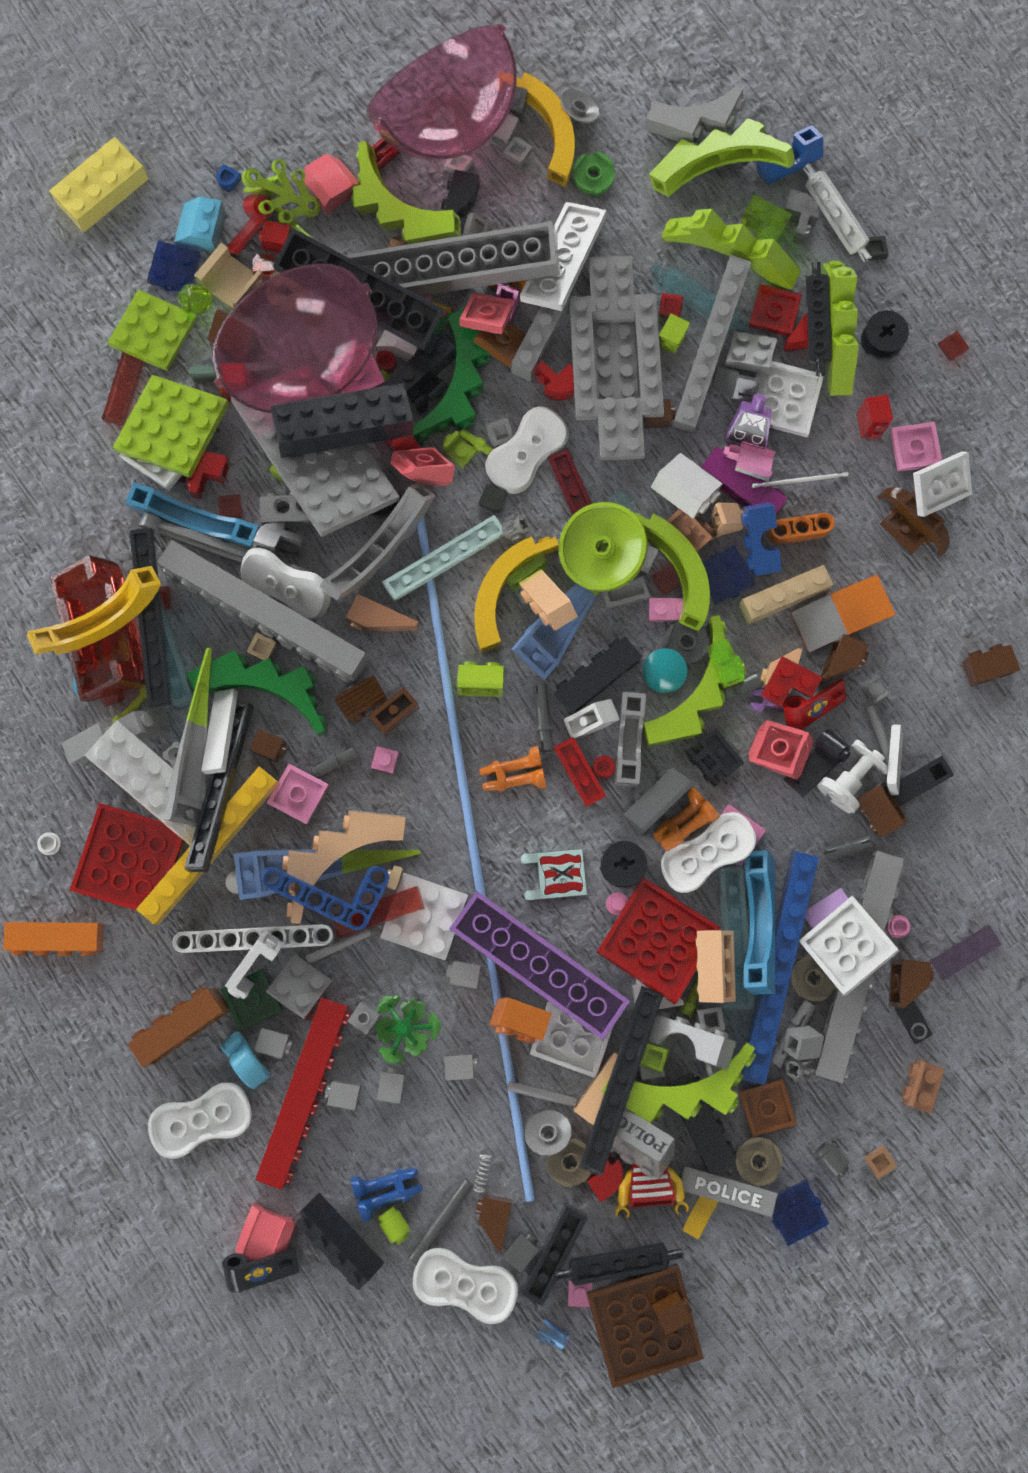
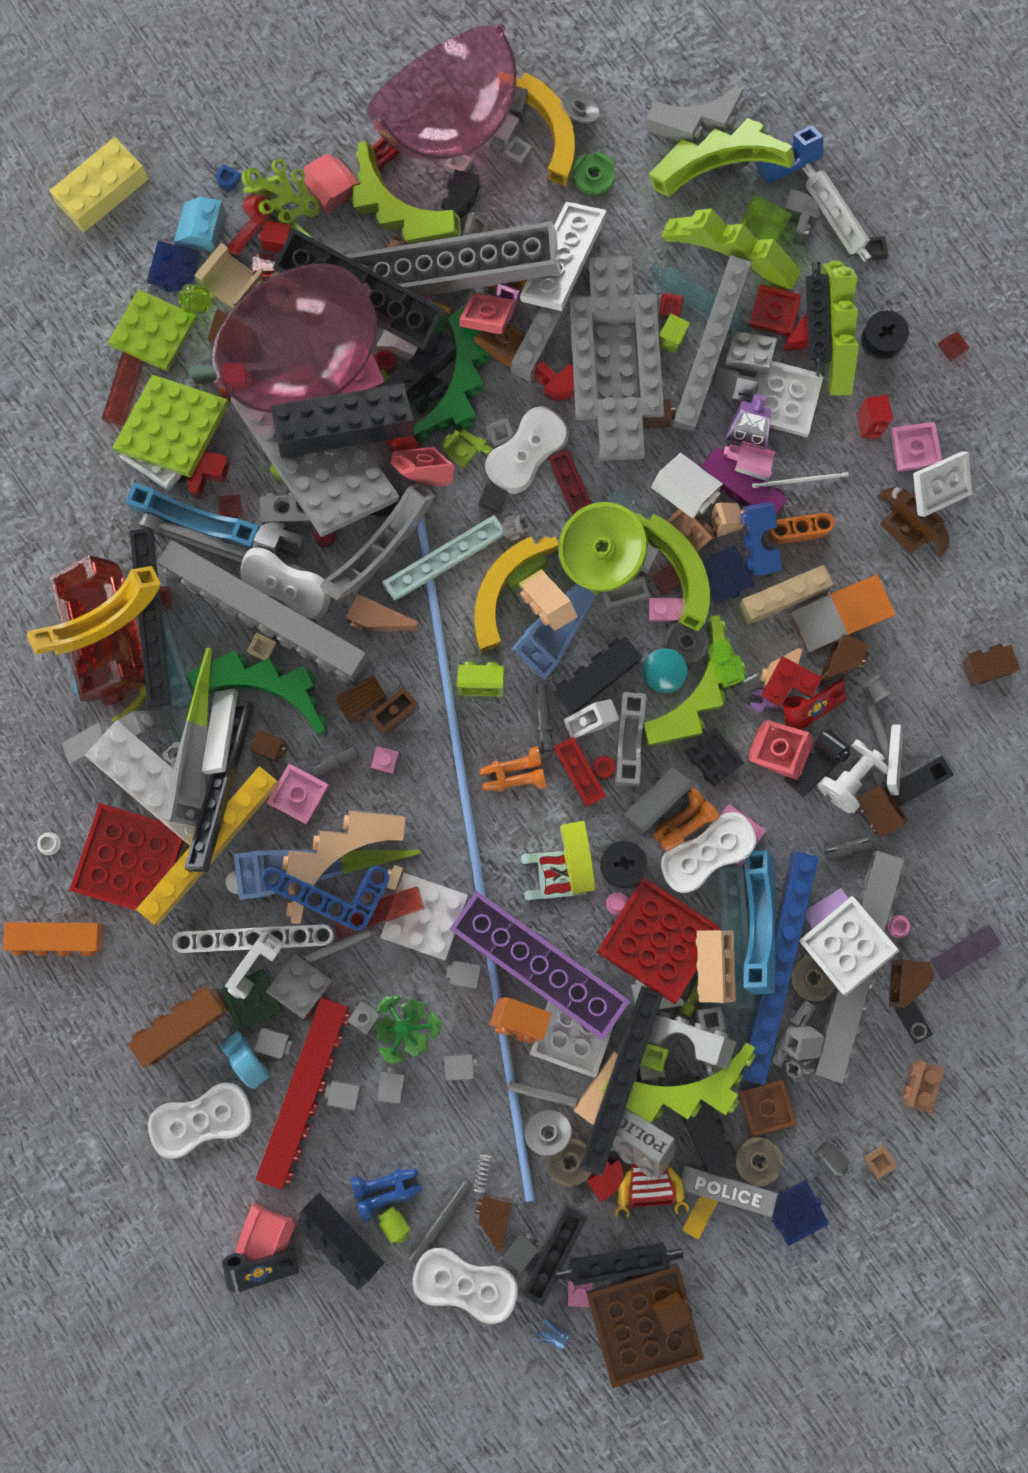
(325, 541): none -> dark red cone
(577, 857): none -> neon yellow slope

